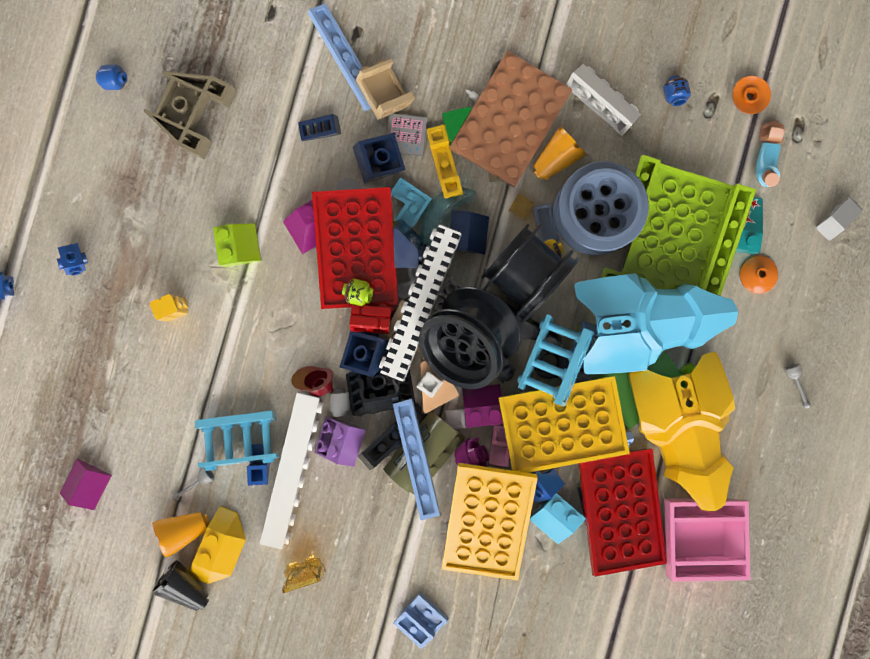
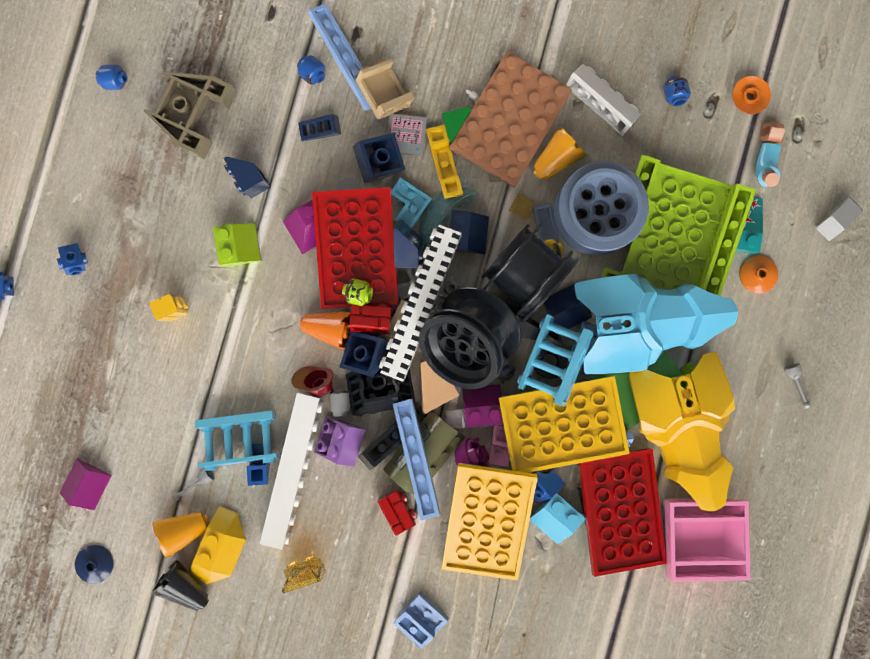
(102, 562): none -> dark blue dish
(247, 175): none -> dark blue slope
(311, 69): none -> blue head
(328, 327): none -> orange cone
(397, 511): none -> red brick
(429, 384): white tile -> none
(566, 308): none -> dark blue slope

